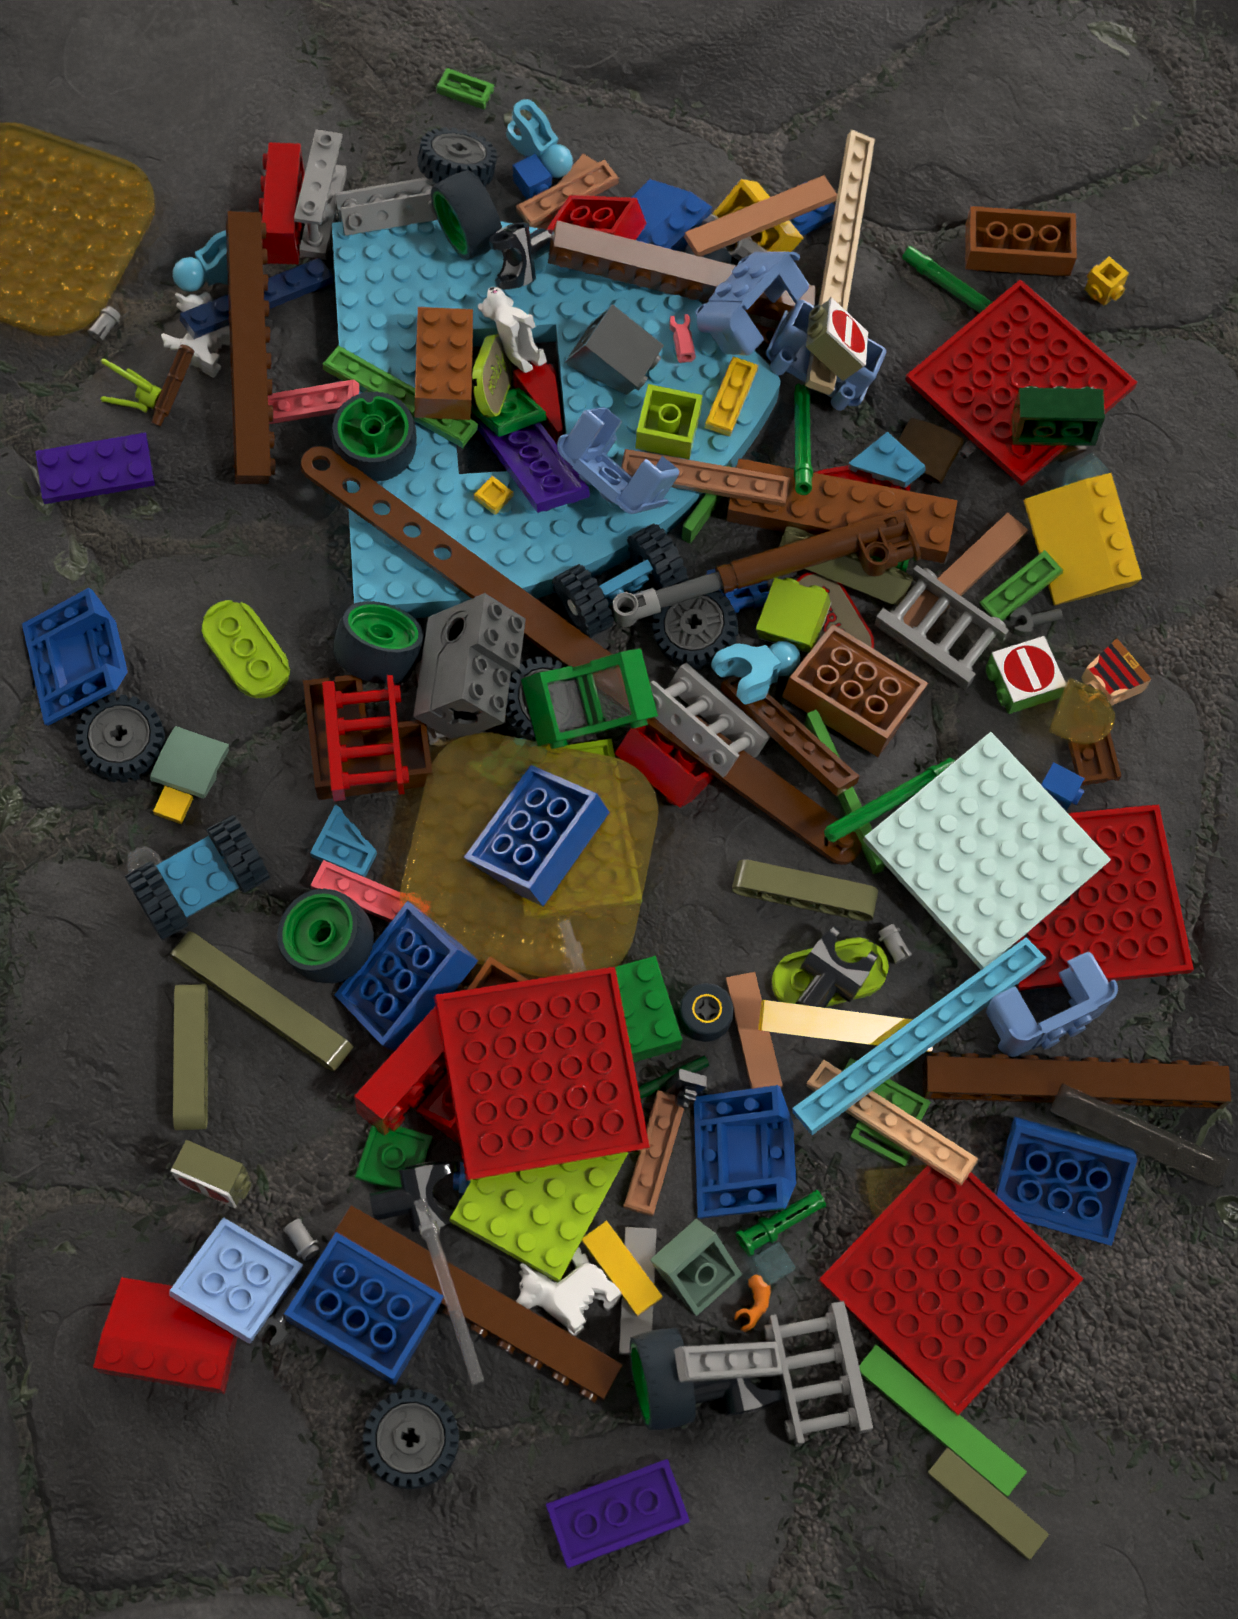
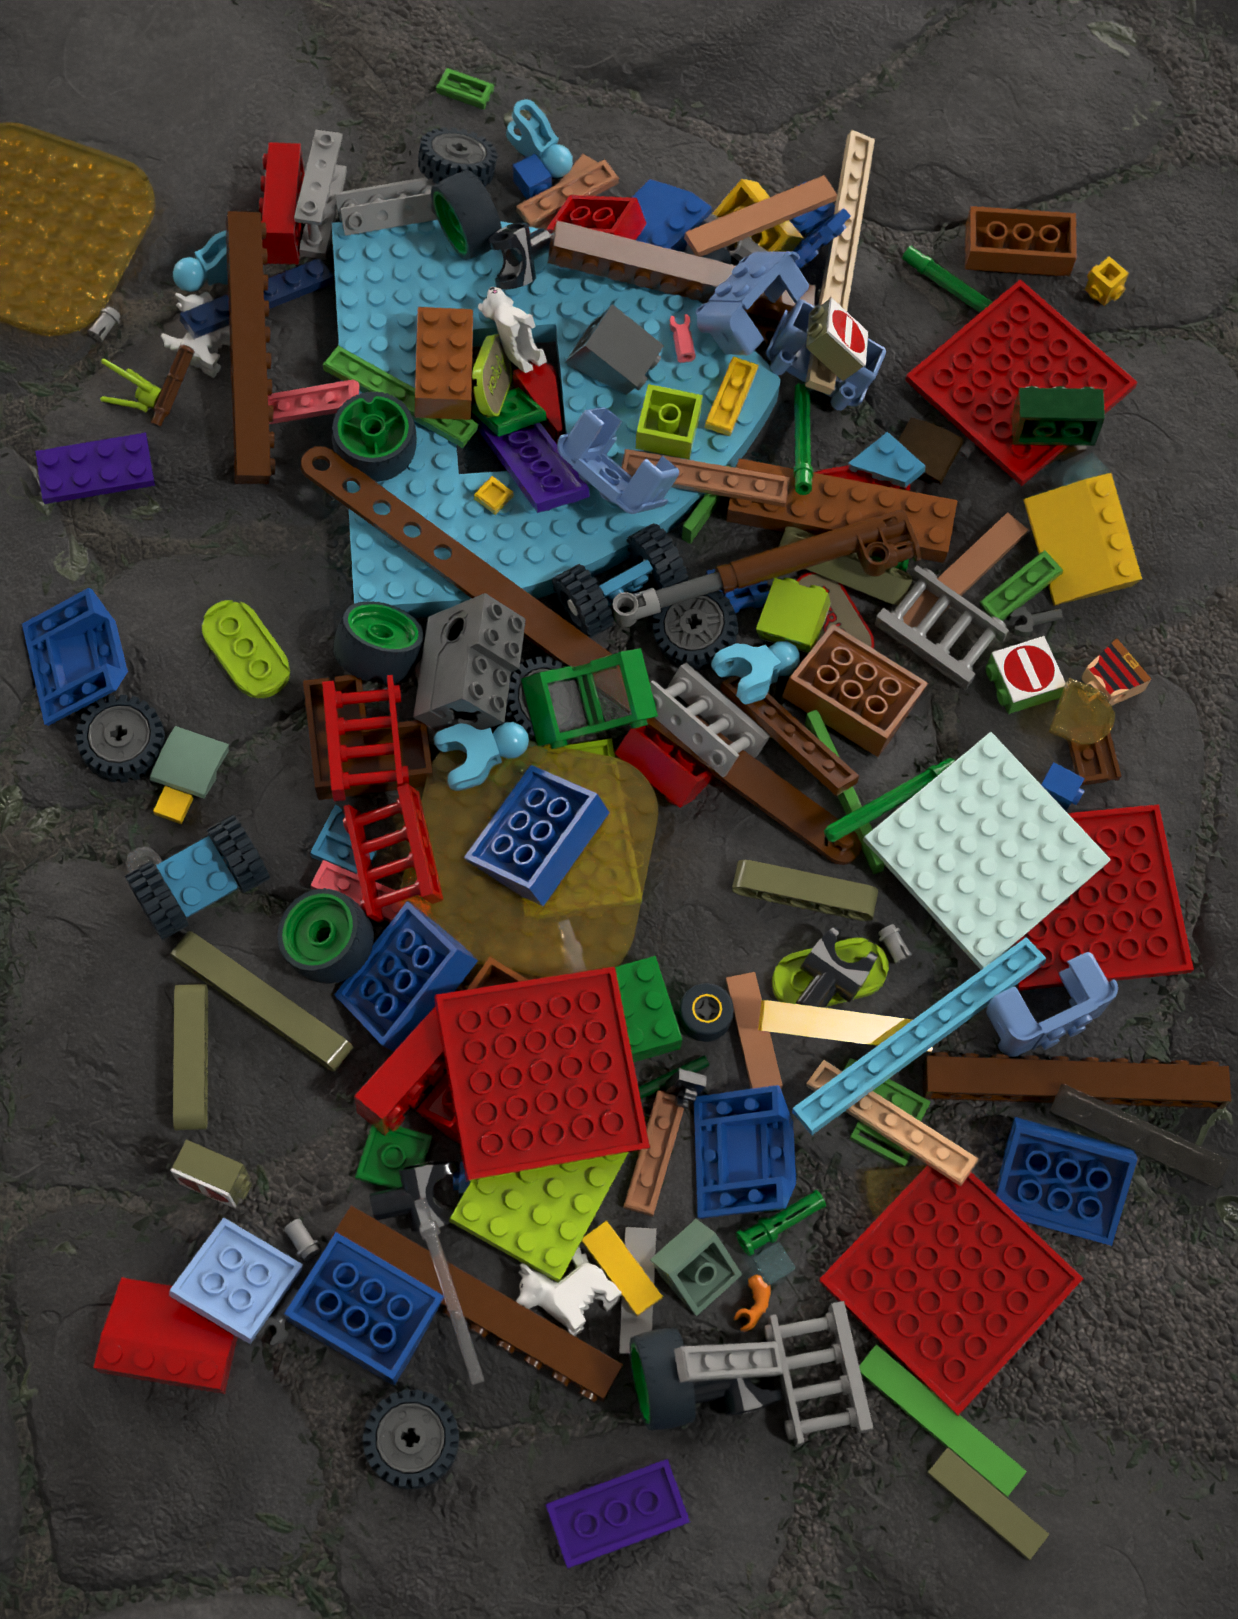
(419, 858): none -> red fence
(482, 750): none -> medium azure piece
(820, 237): none -> blue plate

